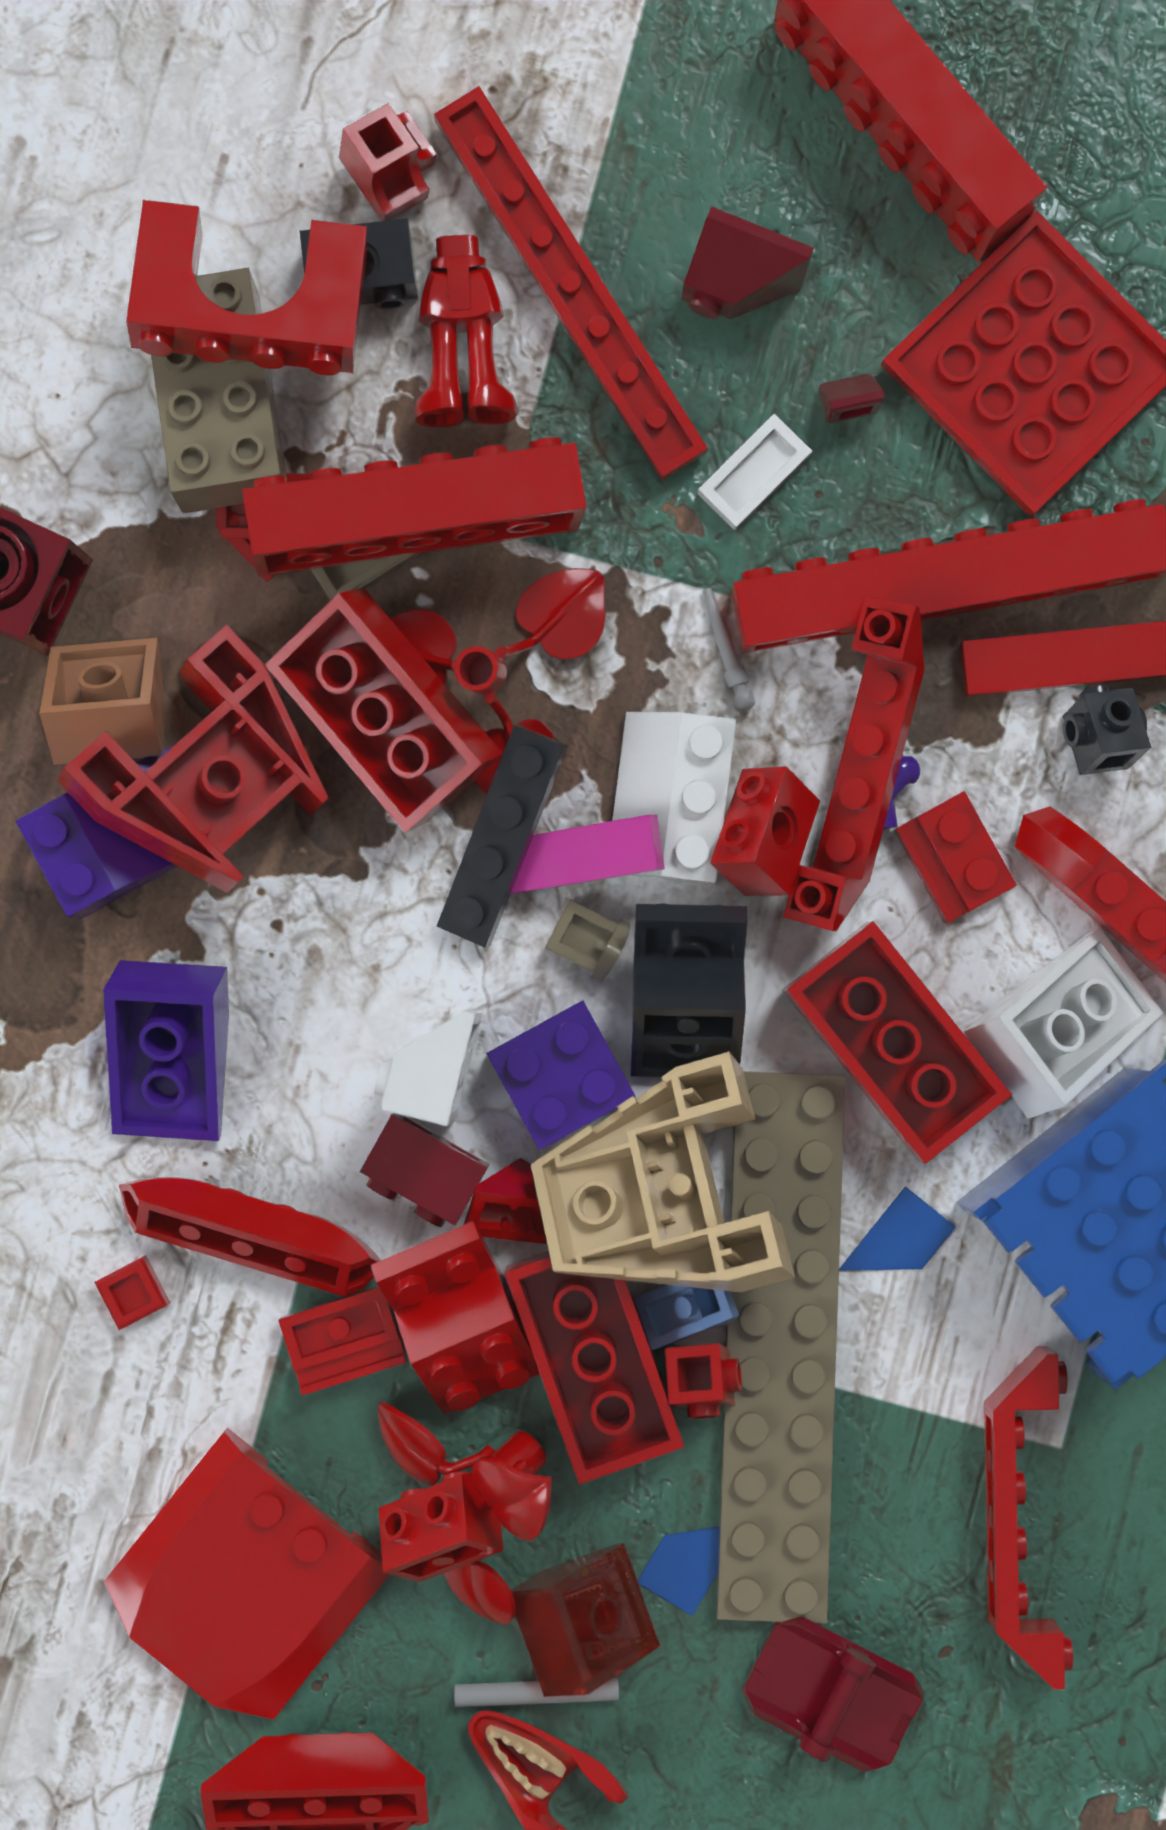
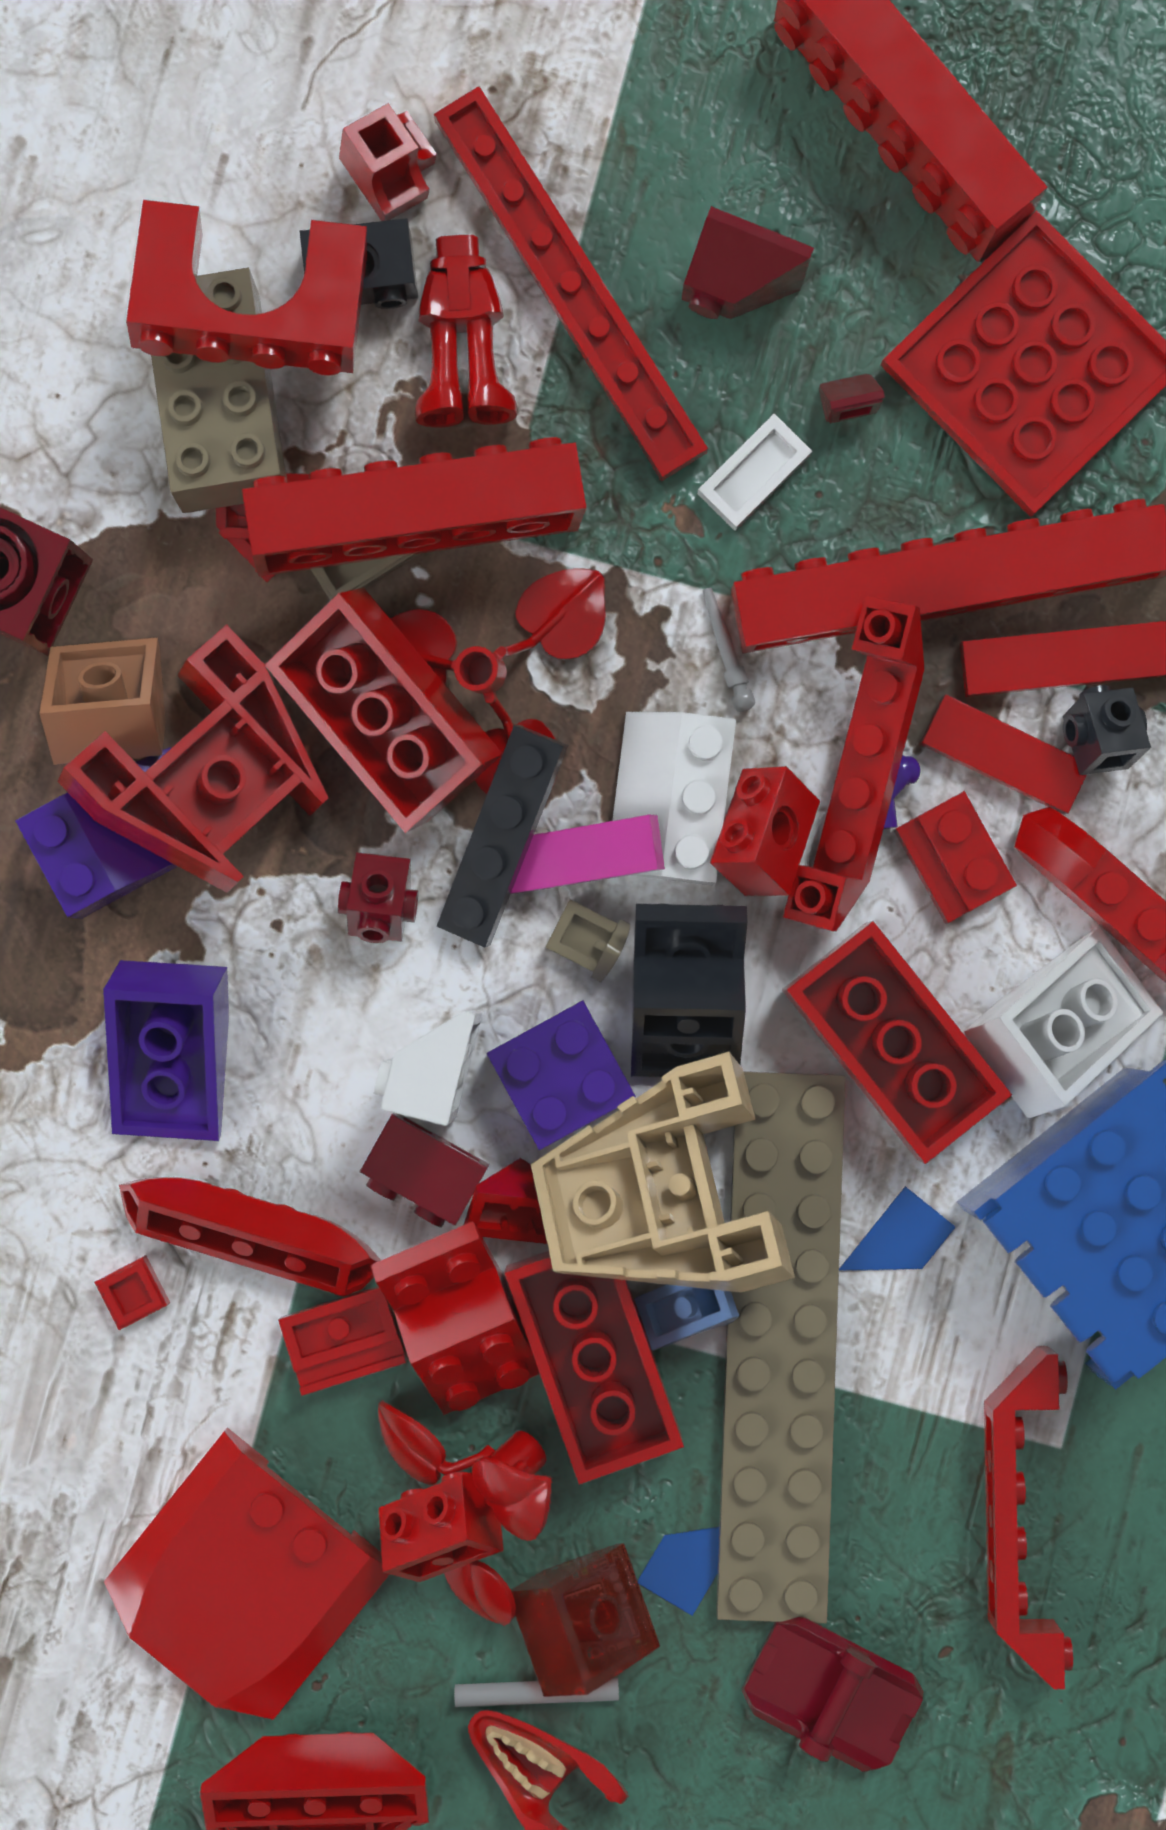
(378, 898): none -> dark red brick
(702, 1379): red brick -> none
(1004, 754): none -> red tile

